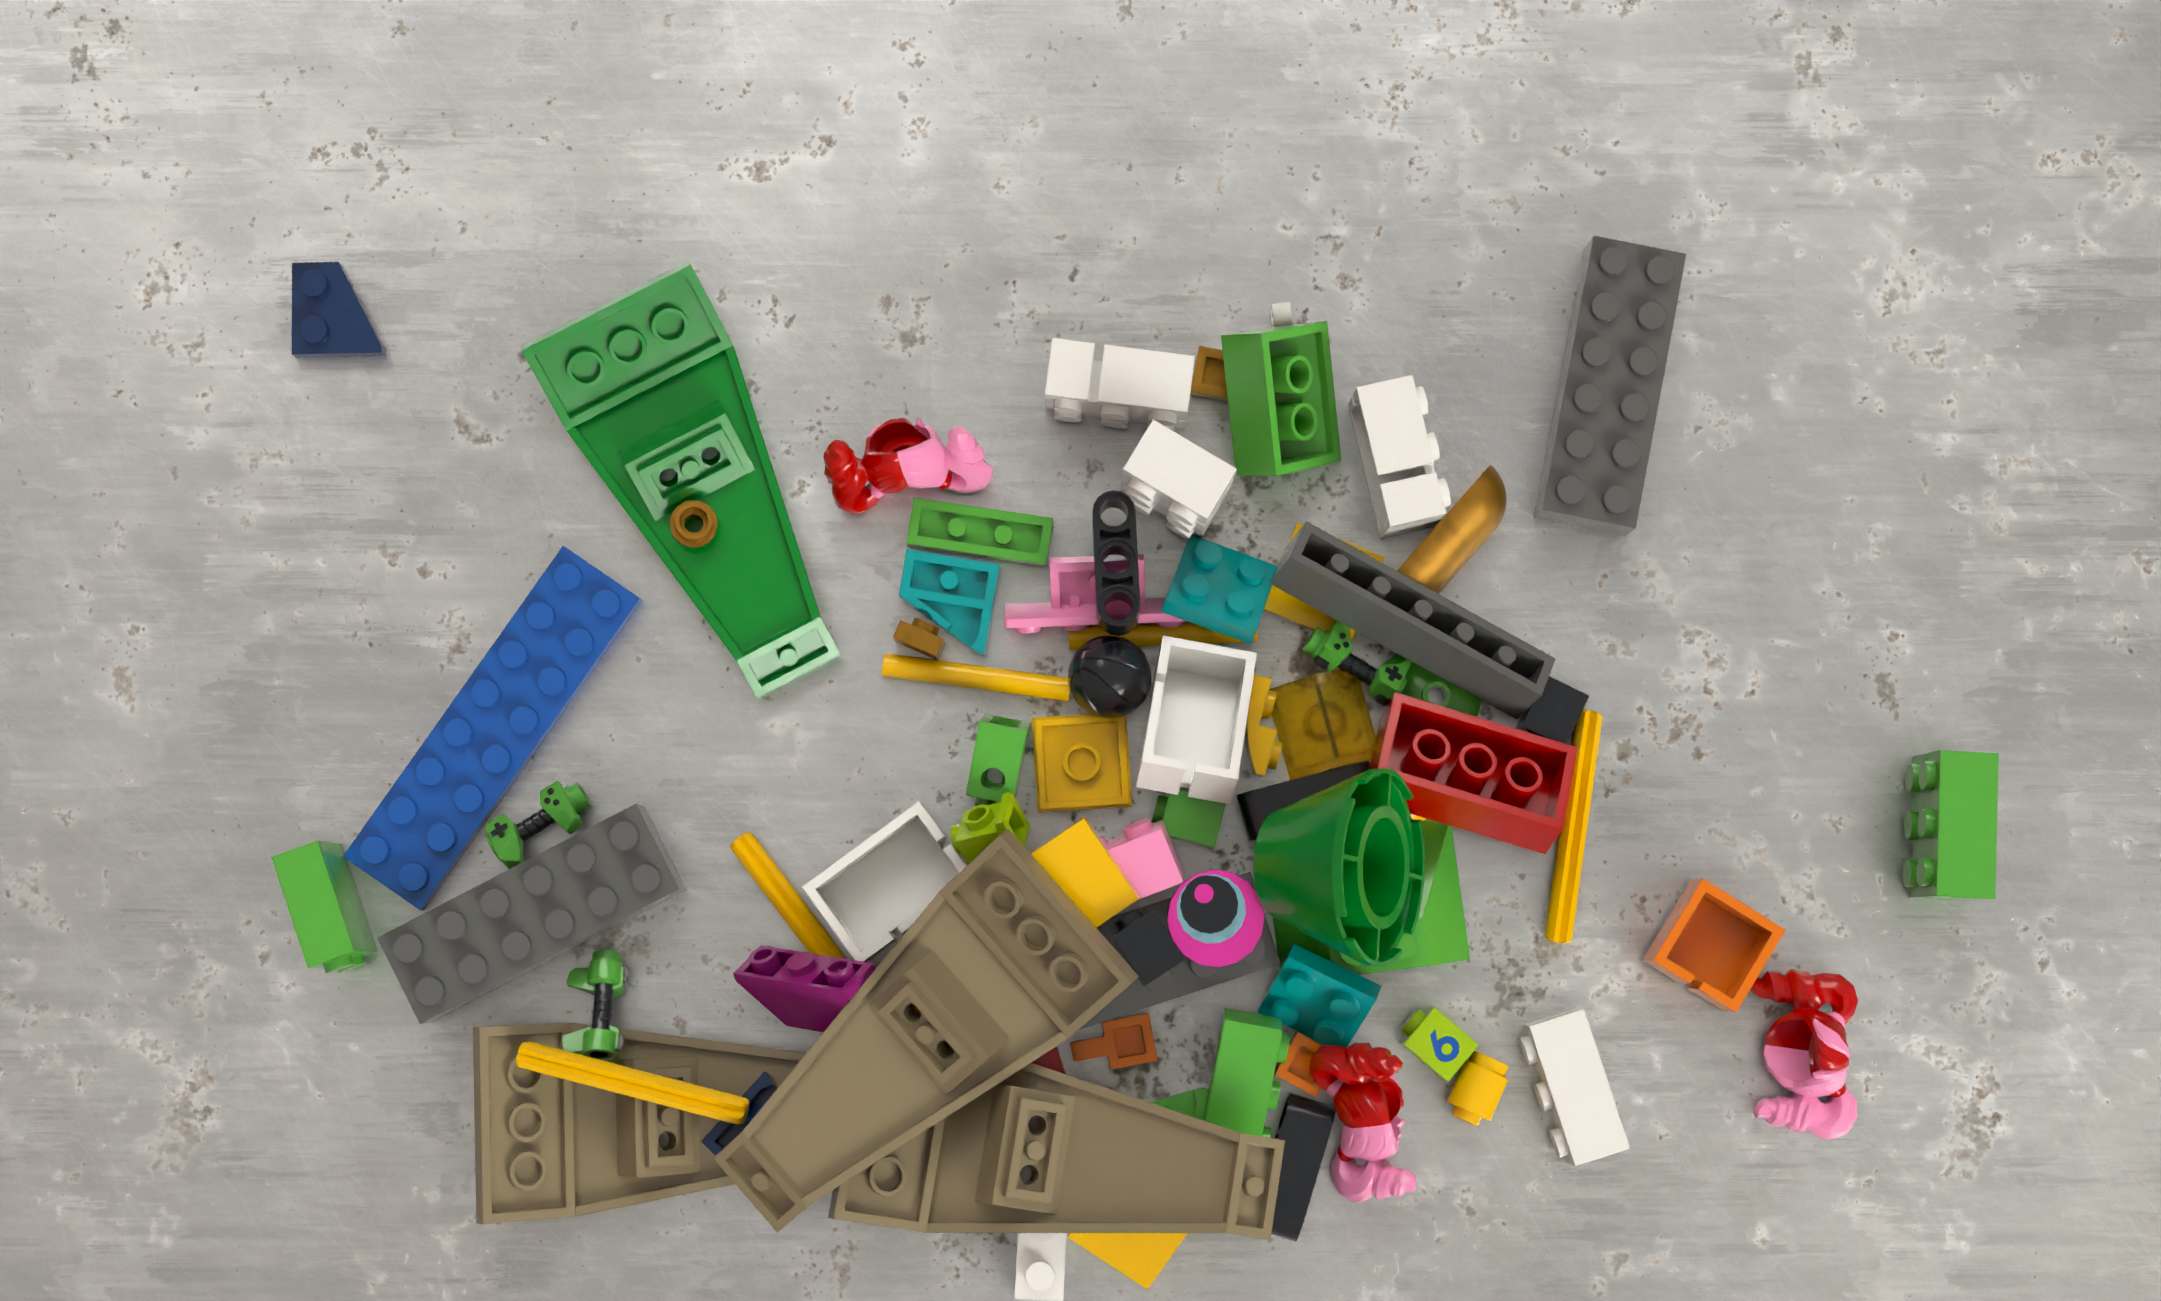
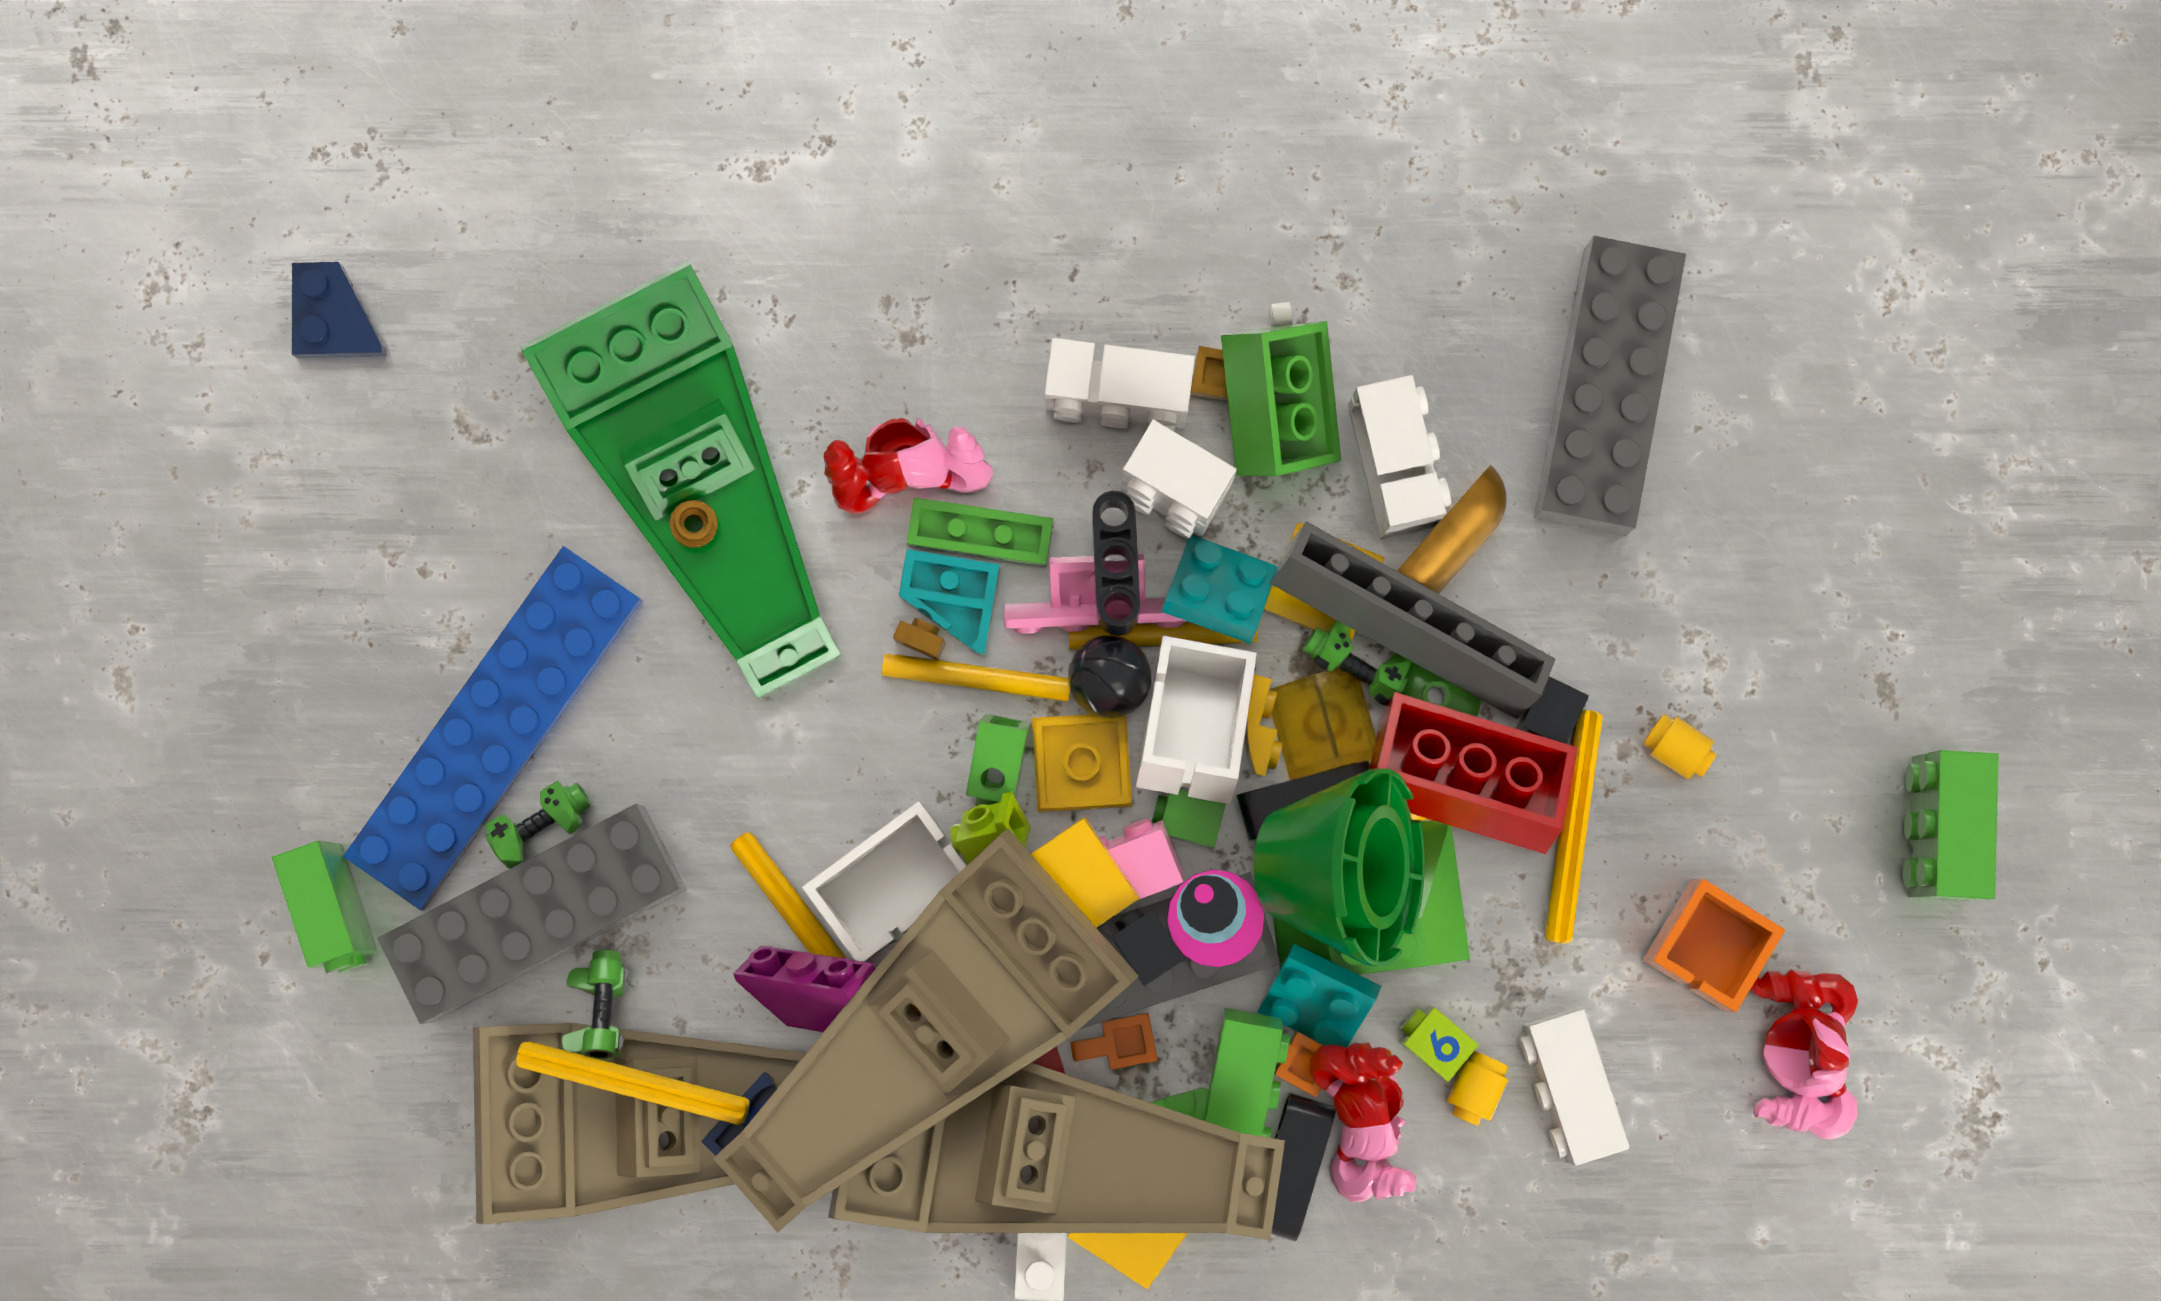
(1680, 747): none -> yellow brick

